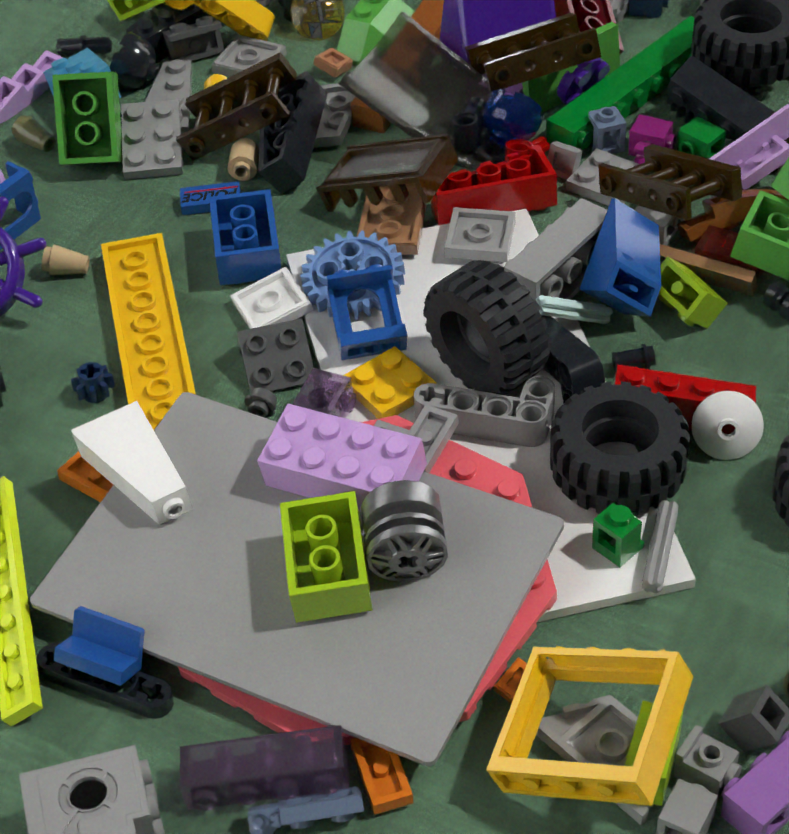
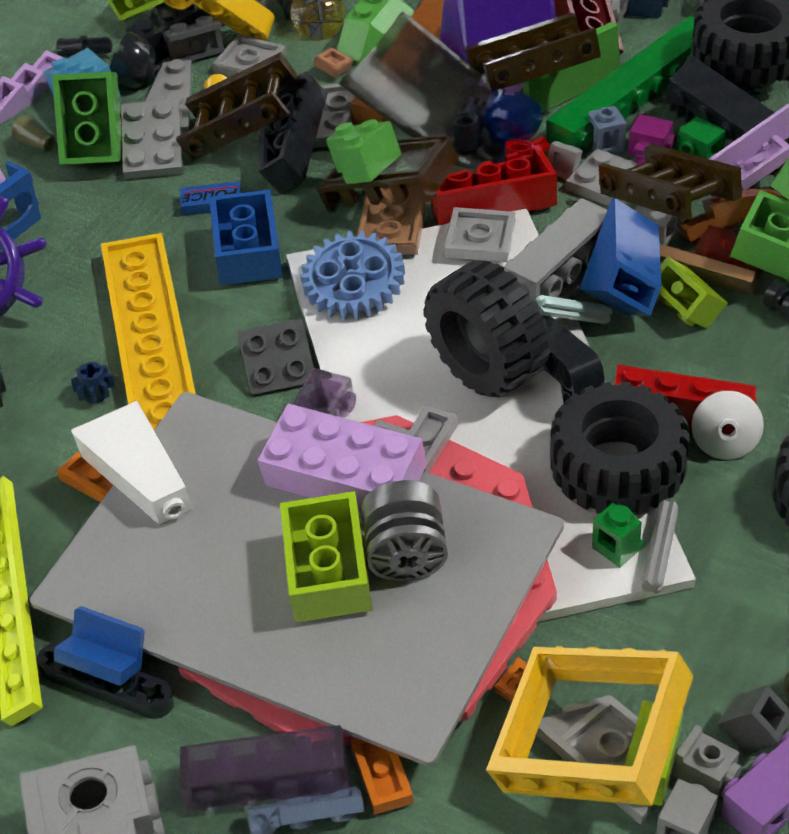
(63, 261): tan cone -> none
(243, 159): tan brick -> none
(261, 402): dark grey plate -> none
(272, 300): white tile -> none
(363, 149): none -> bright green brick
(372, 341): blue panel -> none
(387, 383): yellow plate -> none
(495, 416): light grey beam -> none
(581, 79): dark purple plate -> none
(637, 357): black pin -> none

